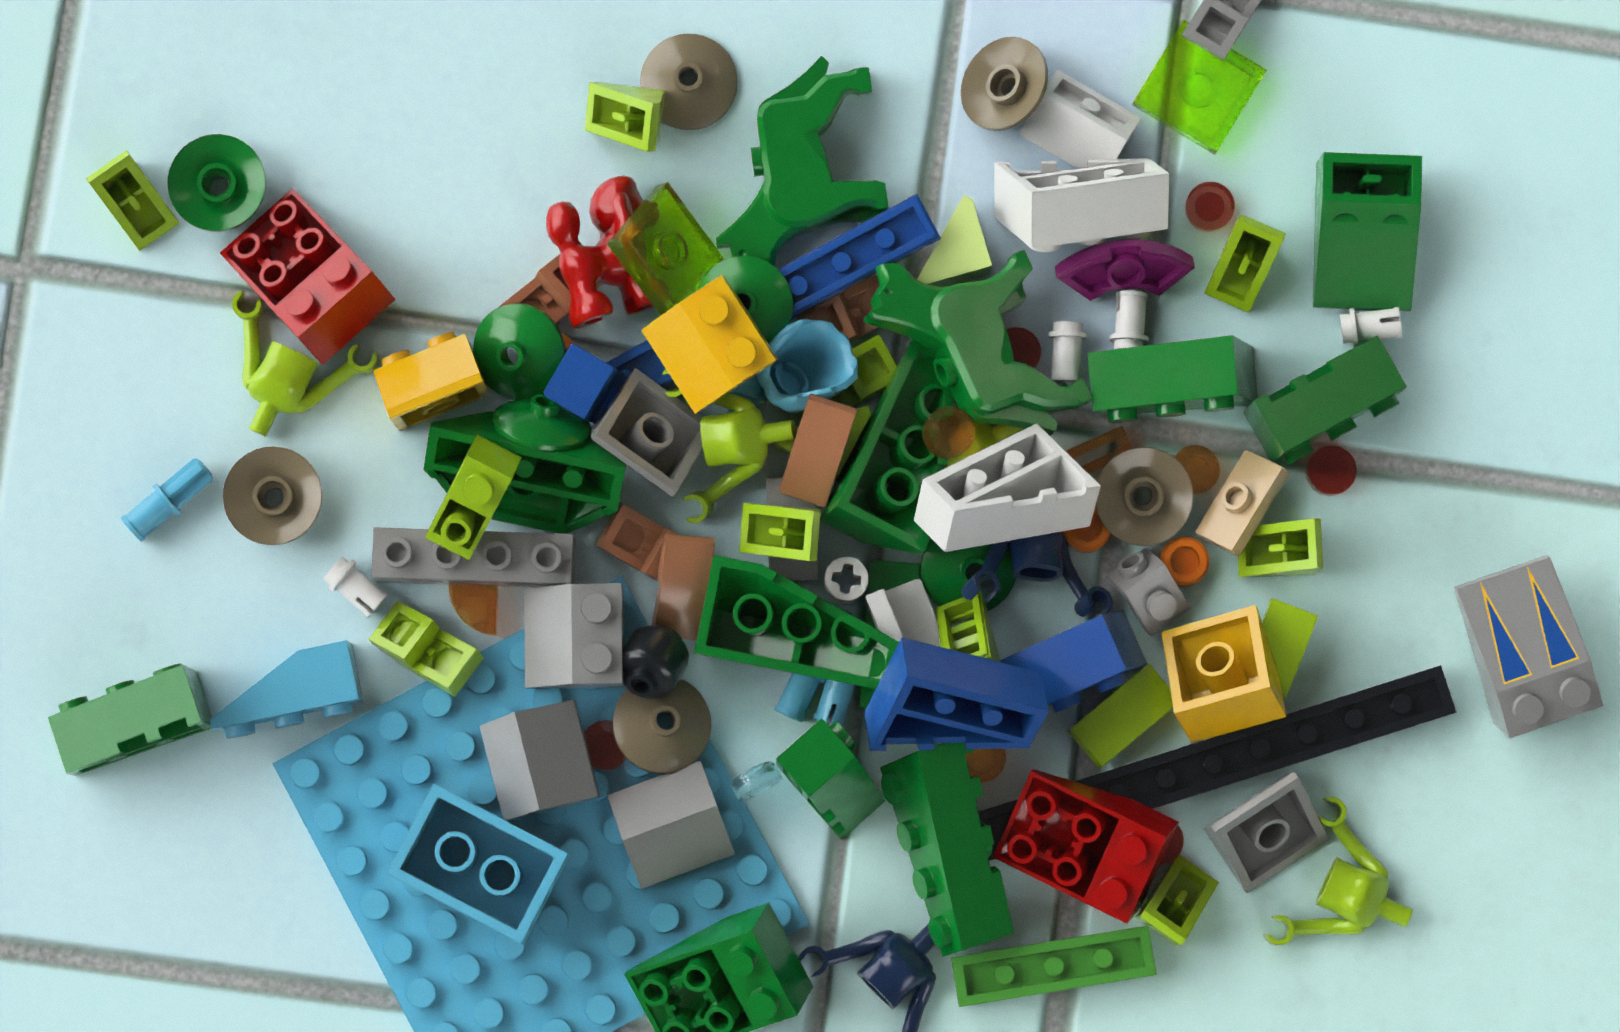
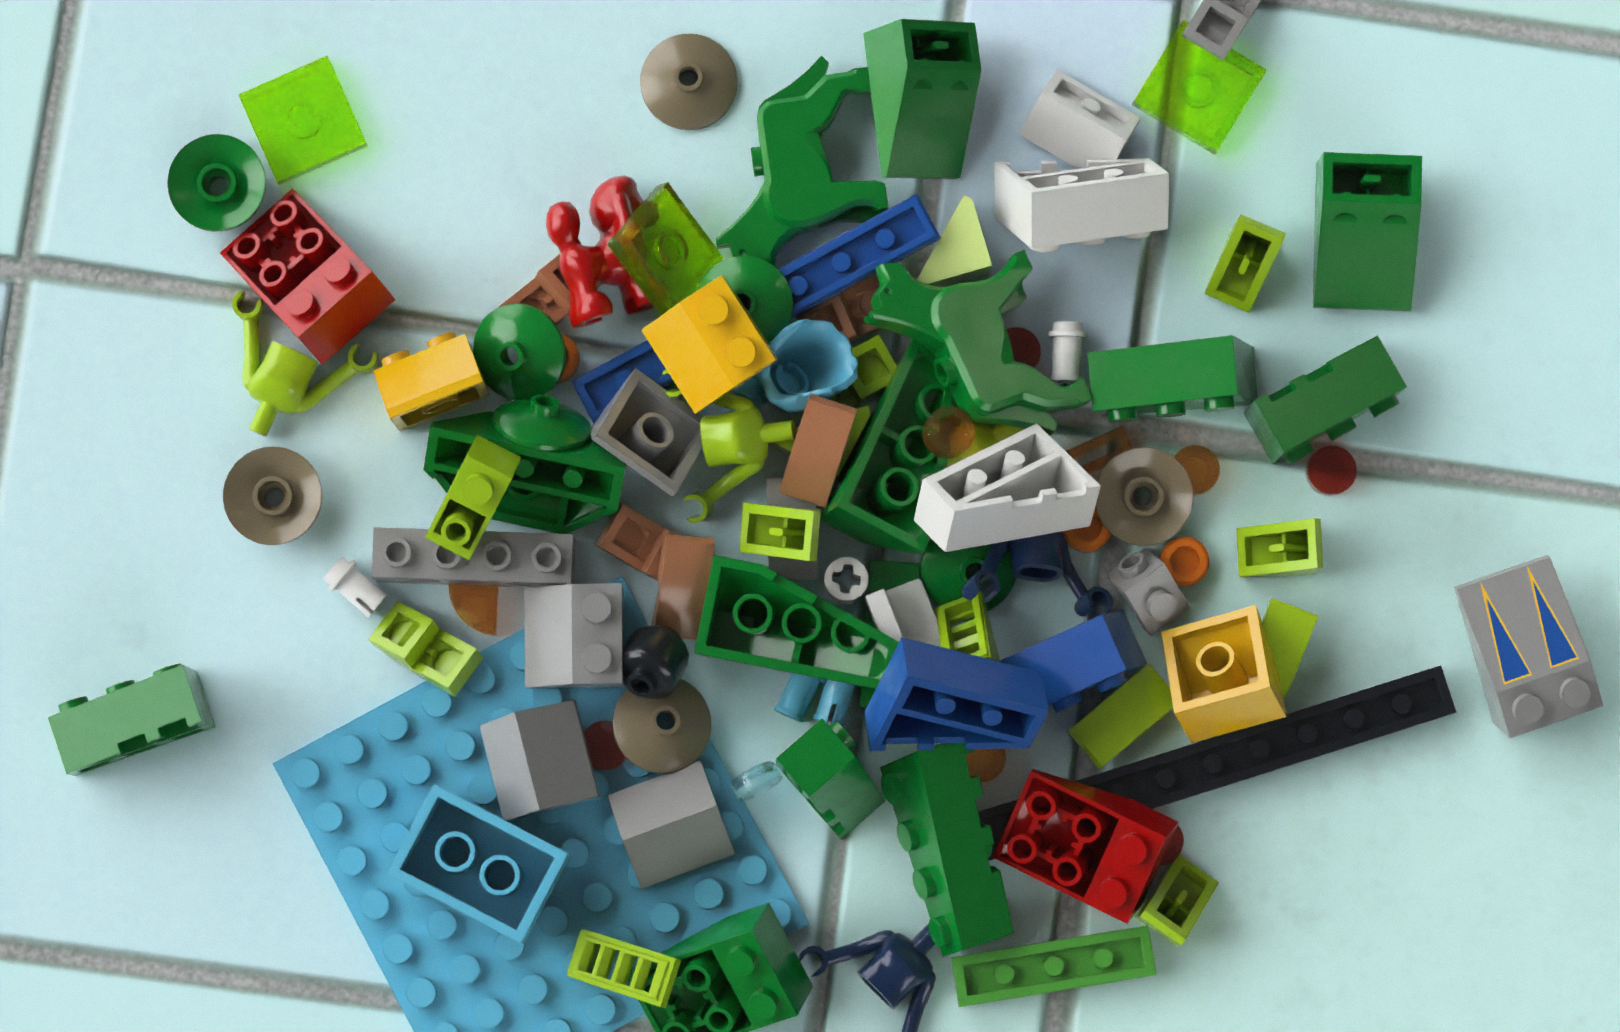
(132, 200): lime slope -> none
(167, 499): medium azure axle -> none
(303, 120): none -> clear neon green tile
(305, 683): medium azure slope -> none
(581, 383): blue panel -> none
(594, 959): none -> lime slope
(625, 114): lime slope -> none
(923, 95): none -> green slope
(992, 75): dark tan dish -> none
(1124, 266): magenta tile -> none
(1130, 319): white pin -> none
(1209, 206): clear red tile -> none
(1242, 503): tan plate -> none
(1267, 832): light grey slope -> none
(1348, 891): lime piece -> none
(1369, 324): white pin -> none

